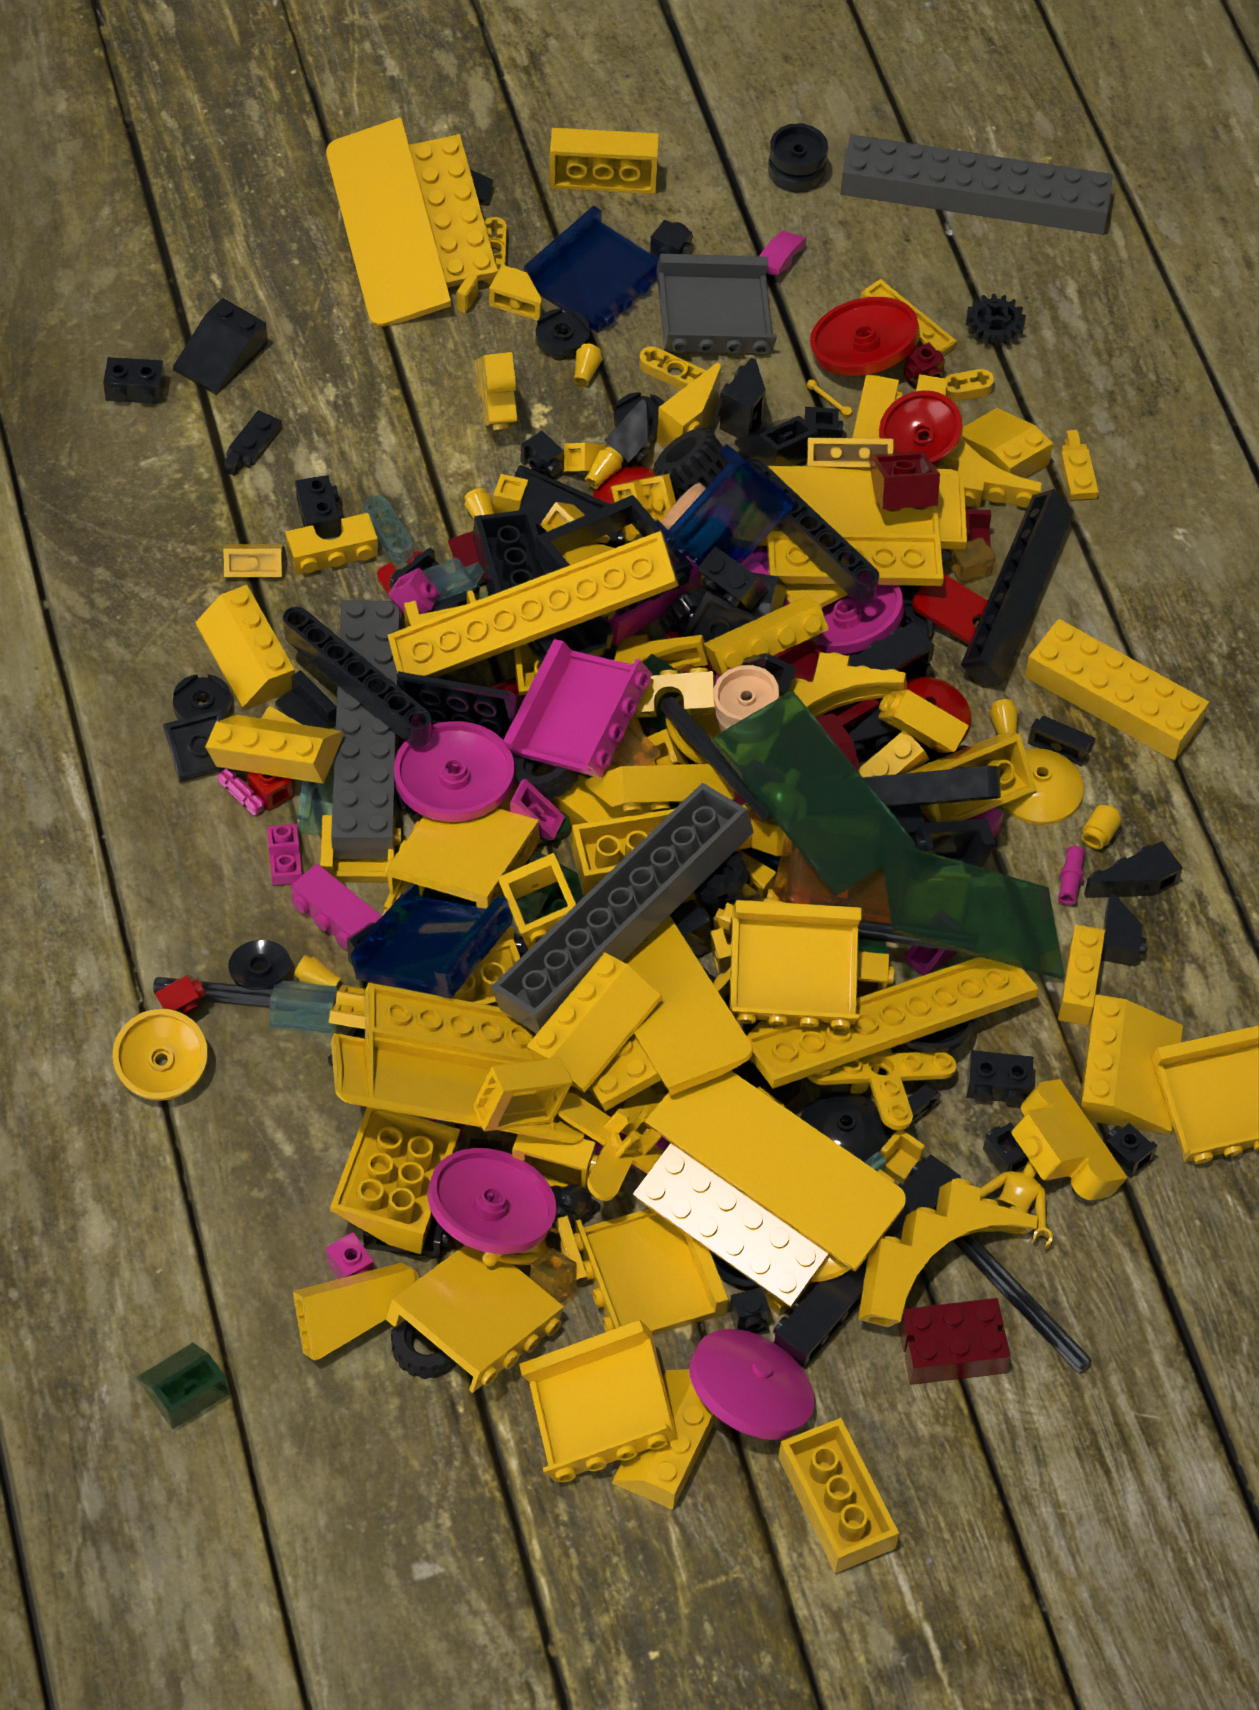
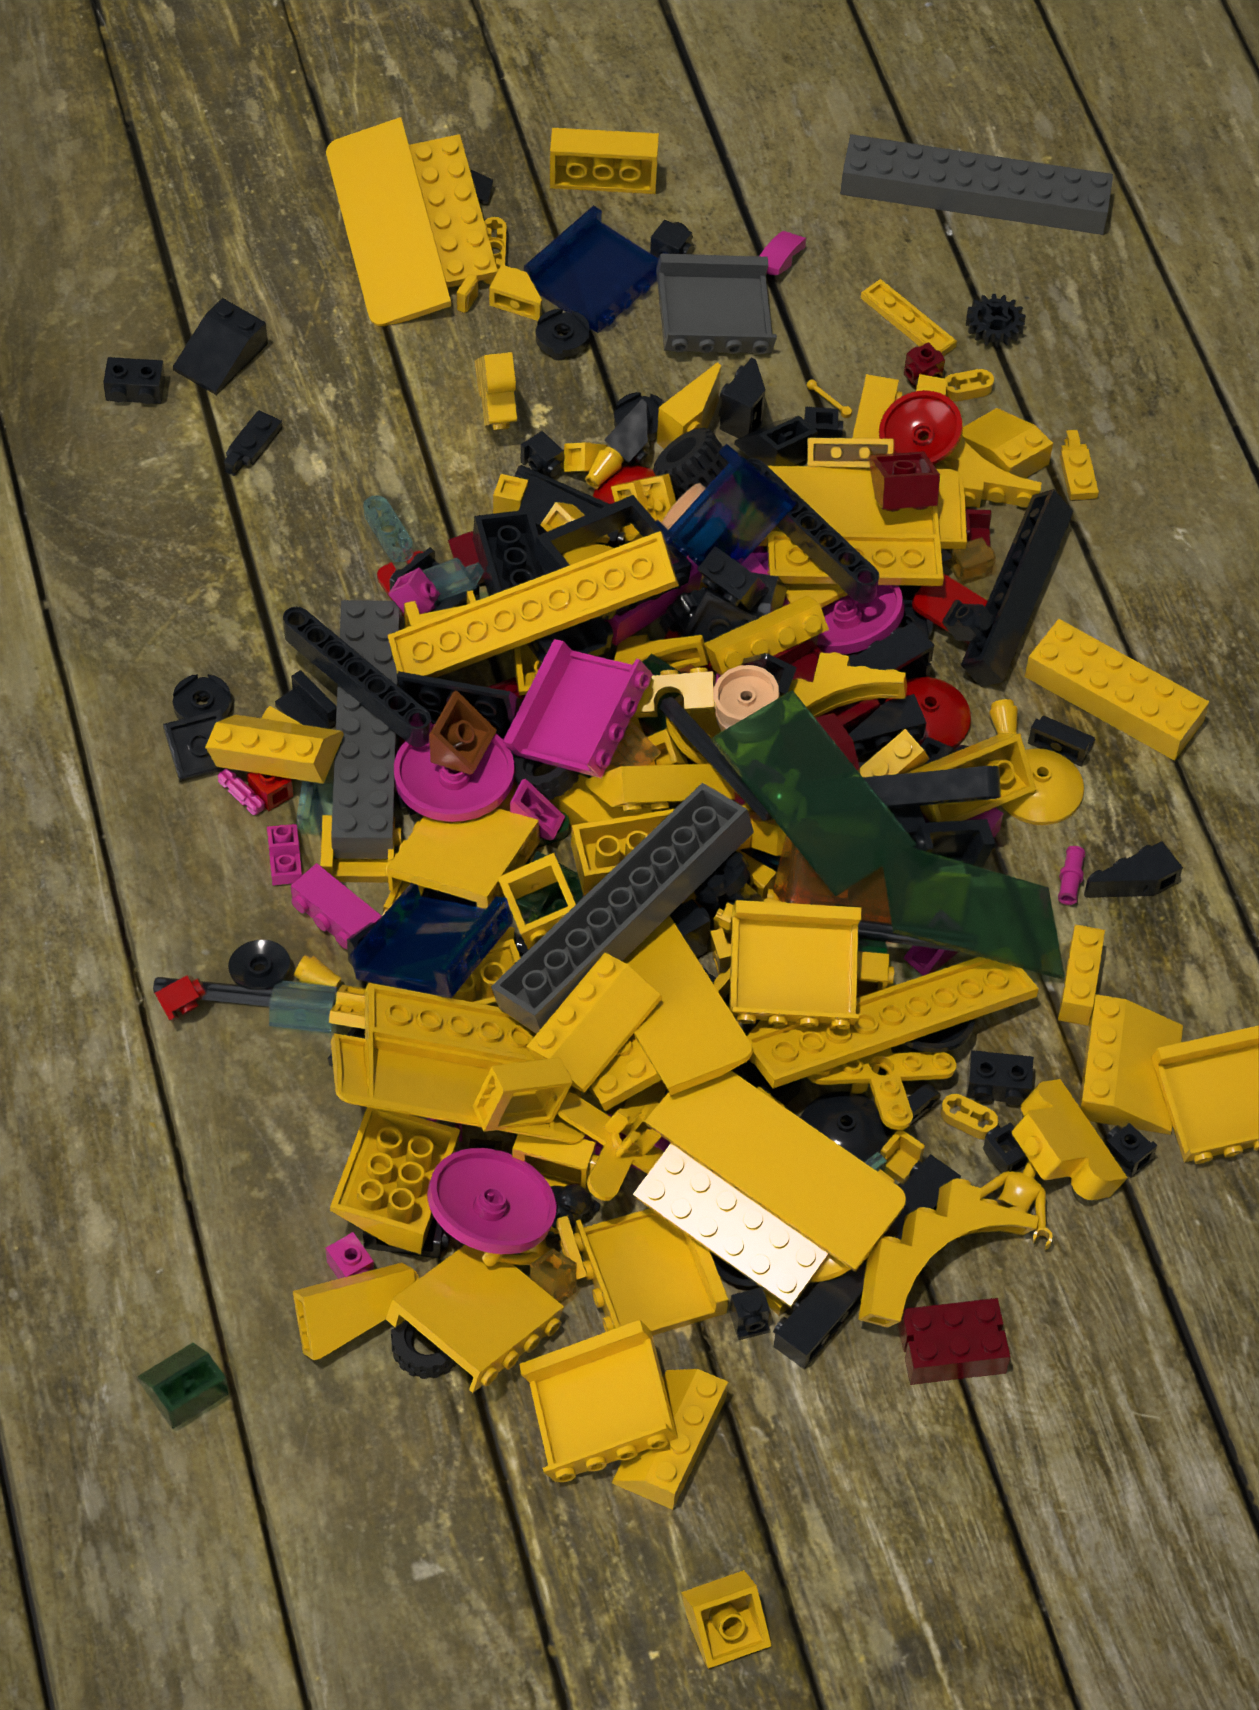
(155, 1036): yellow dish -> none
(246, 648): yellow slope -> none
(253, 560): yellow panel -> none
(313, 553): yellow arch -> none
(318, 505): black brick -> none
(460, 736): none -> dark orange slope
(478, 502): yellow cone -> none
(587, 361): yellow cone -> none
(667, 362): yellow beam -> none
(726, 1618): none -> yellow slope
(751, 1384): dark pink dish -> none
(797, 157): black wheel -> none
(838, 1495): yellow brick -> none
(864, 336): red dish -> none
(922, 720): yellow window -> none
(968, 621): none -> black brick
(969, 1115): none -> yellow beam
(1024, 1302): black axle -> none
(1101, 826): yellow brick -> none
(1122, 934): black slope -> none

